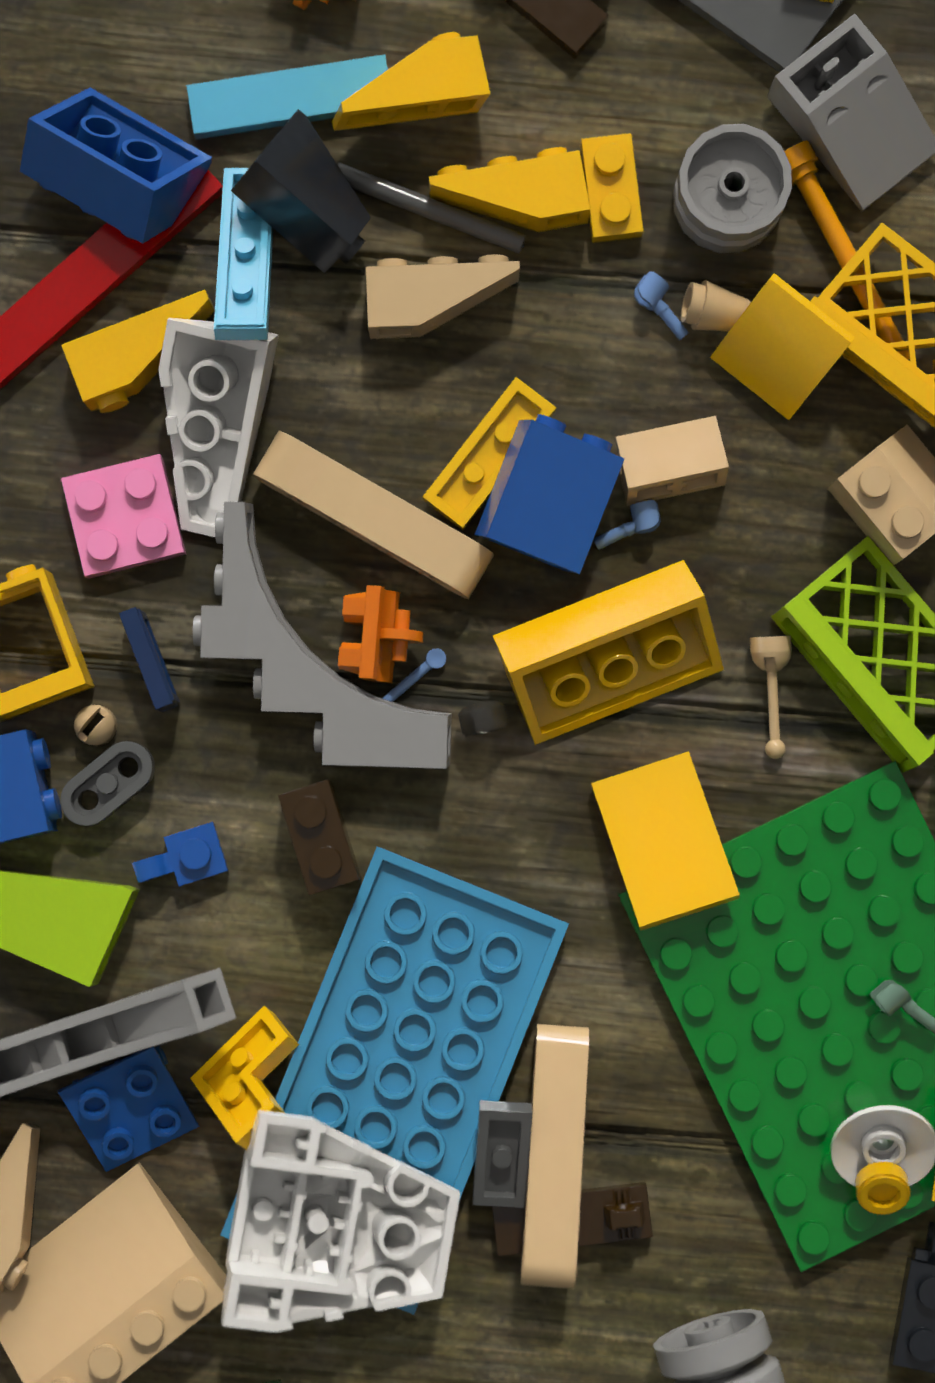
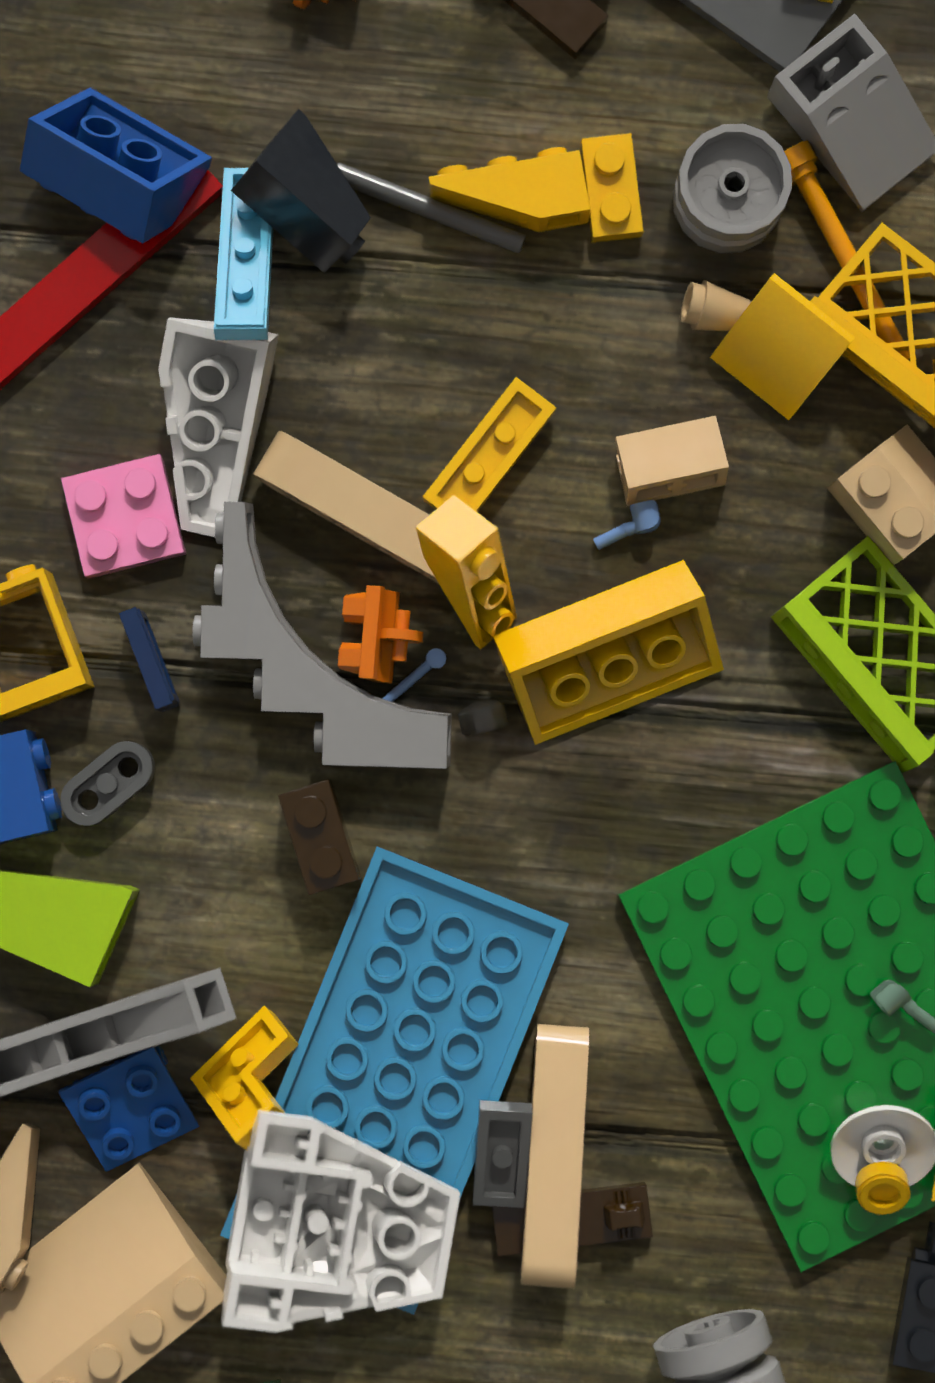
(103, 731): tan hinge -> none
(126, 355): yellow slope -> none
(190, 855): blue plate -> none
(274, 97): medium azure tile -> none
(419, 298): tan slope -> none
(431, 82): yellow slope -> none
(469, 567): none -> yellow slope
(550, 493): blue brick -> none
(649, 295): medium blue hand -> none
(665, 841): yellow tile -> none
(771, 656): tan hinge -> none

